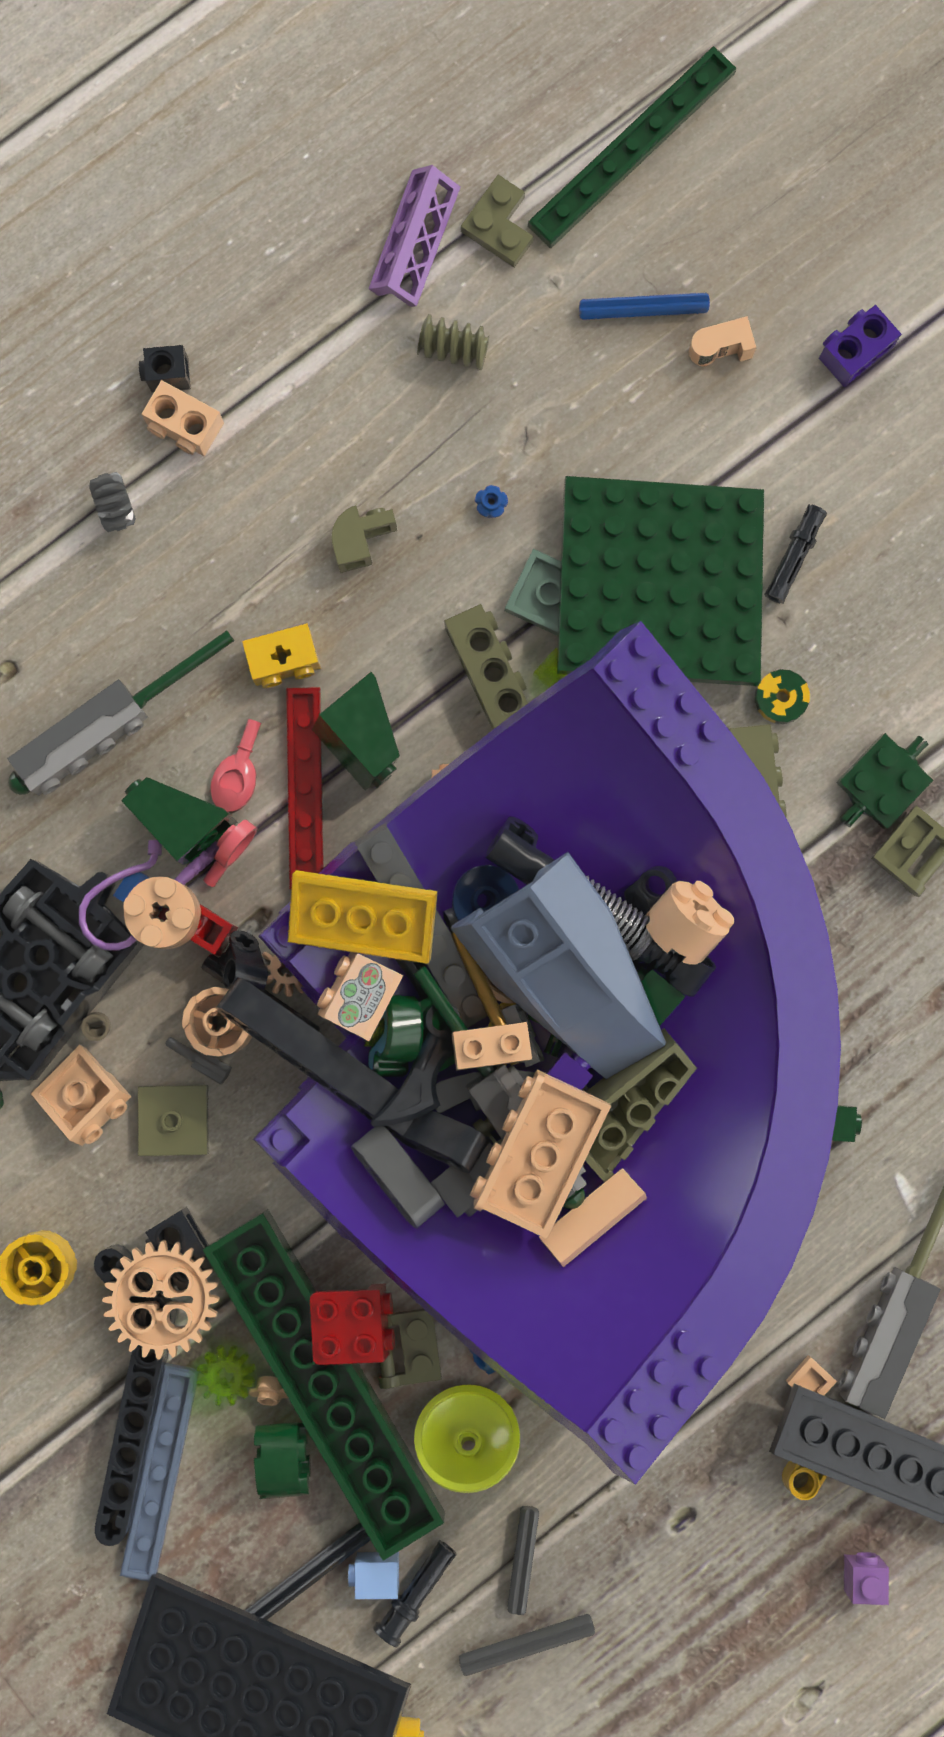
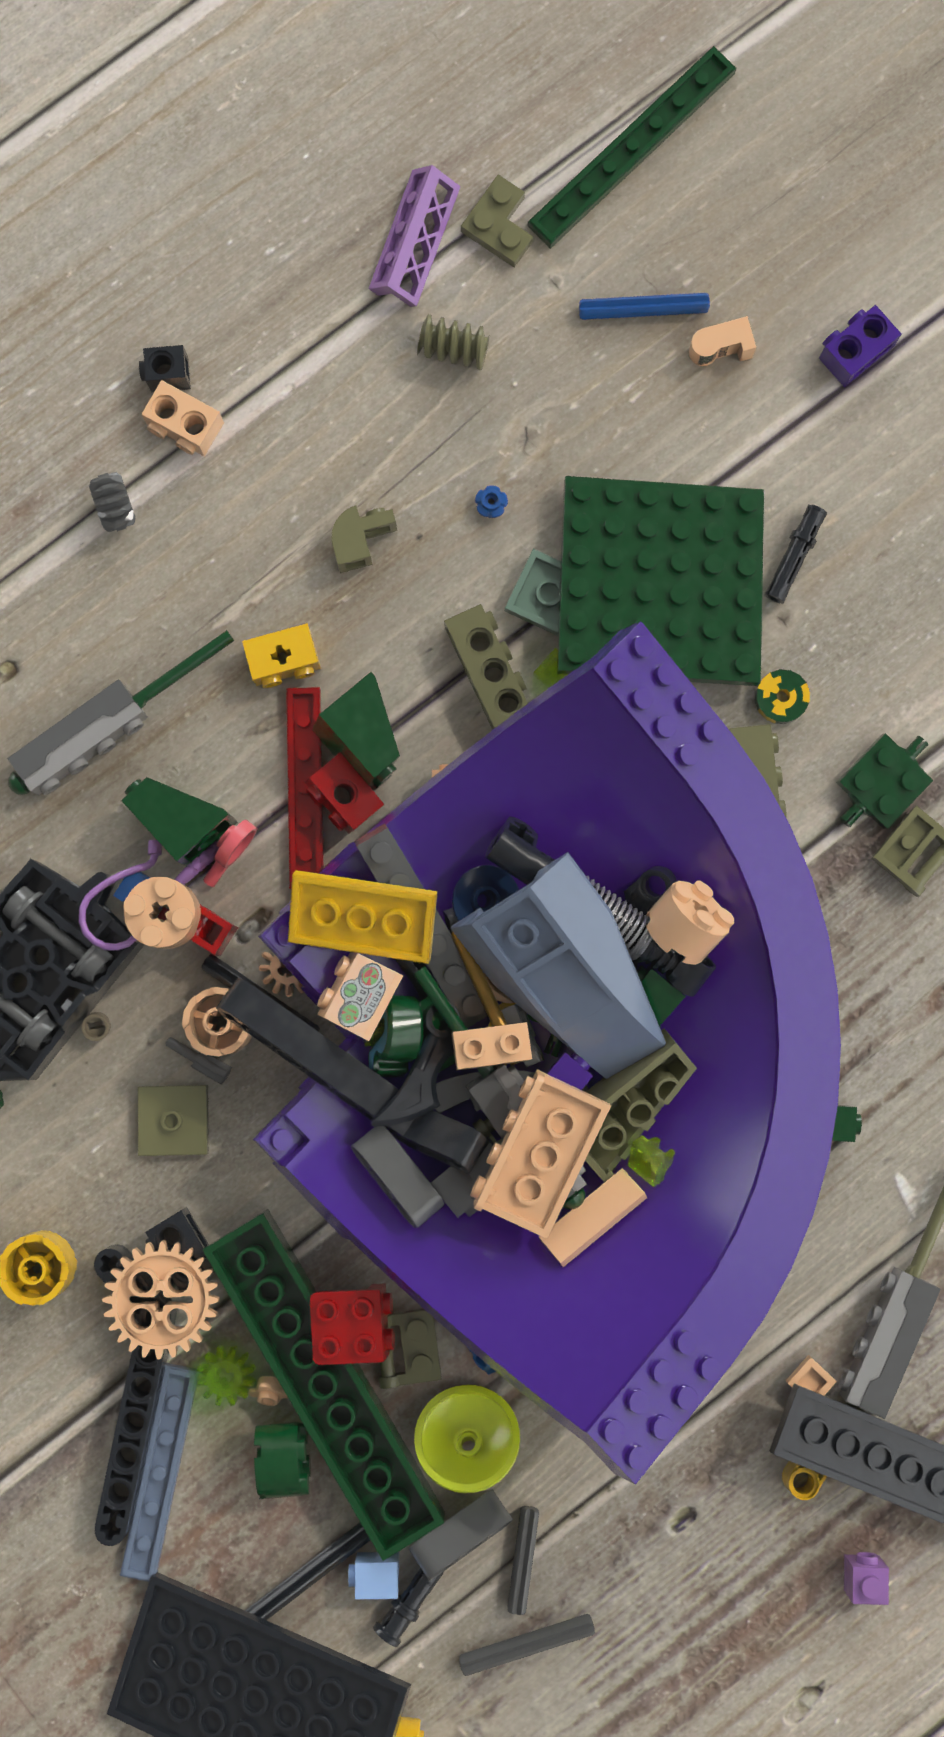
(81, 1097): light nougat plate -> none
(236, 775): coral piece -> none
(243, 961): black piece -> none
(363, 799): none -> red brick
(460, 1534): none -> dark grey beam
(649, 1160): none -> clear neon green tile

